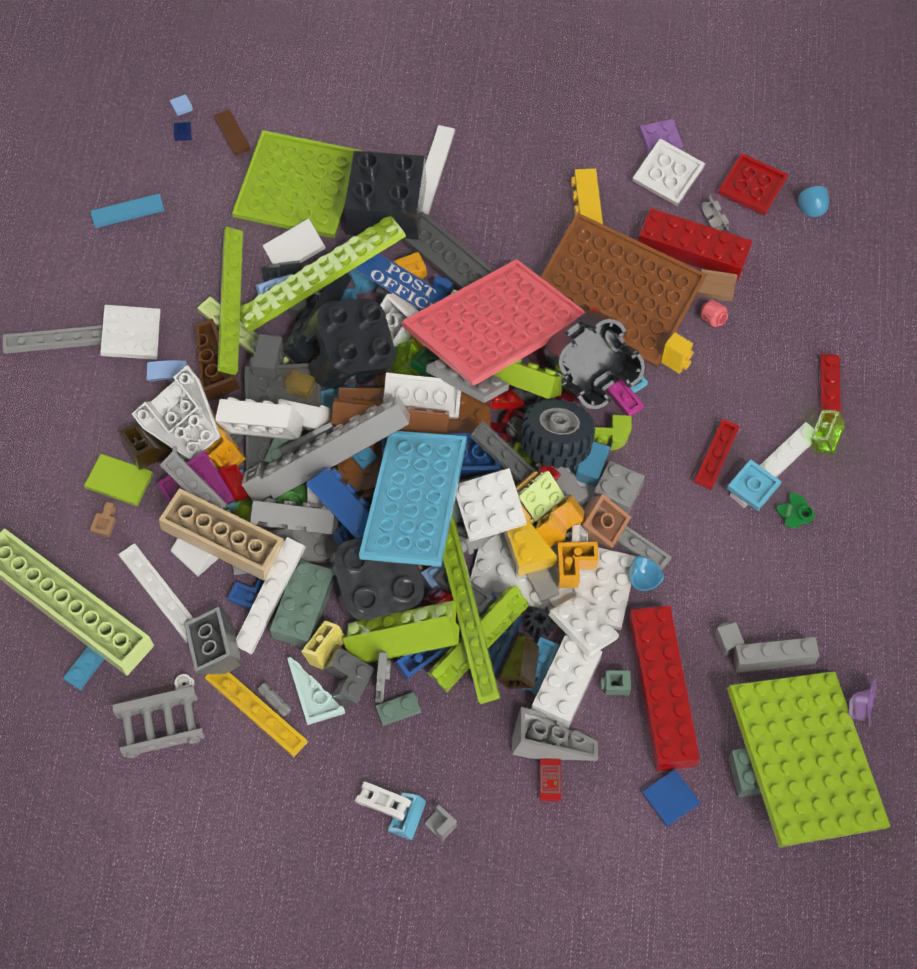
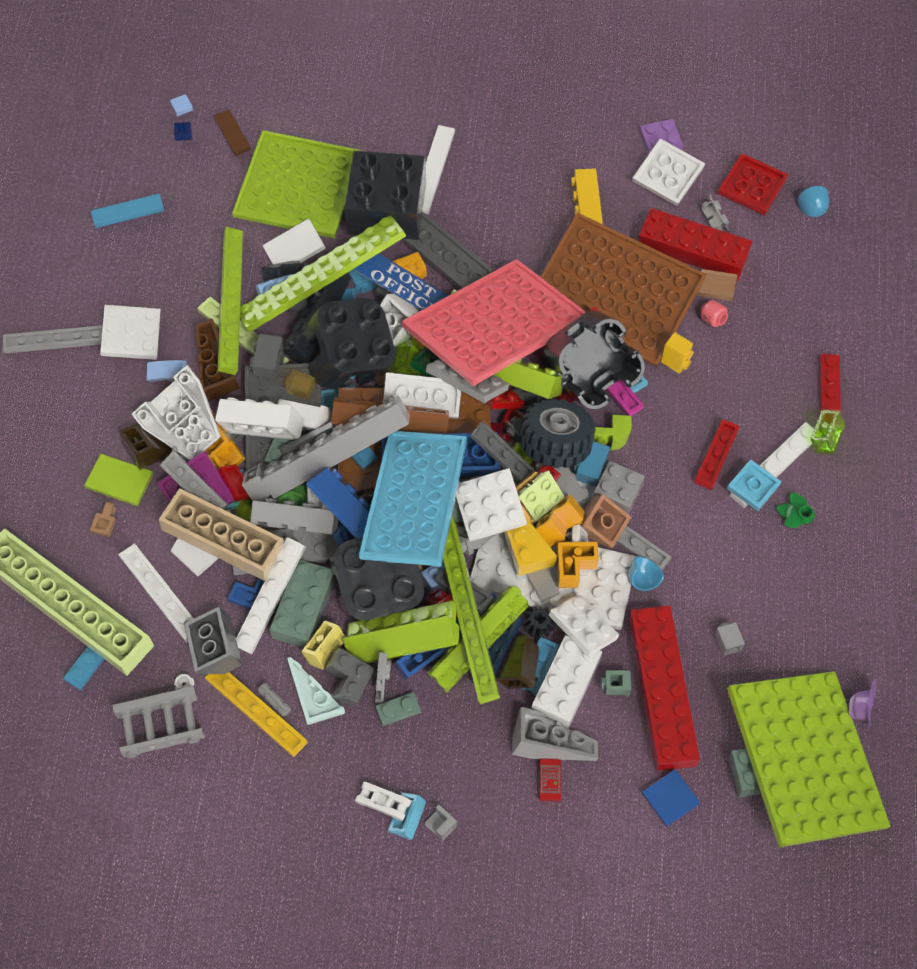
(443, 285): blue plate -> none
(775, 654): light grey brick -> none

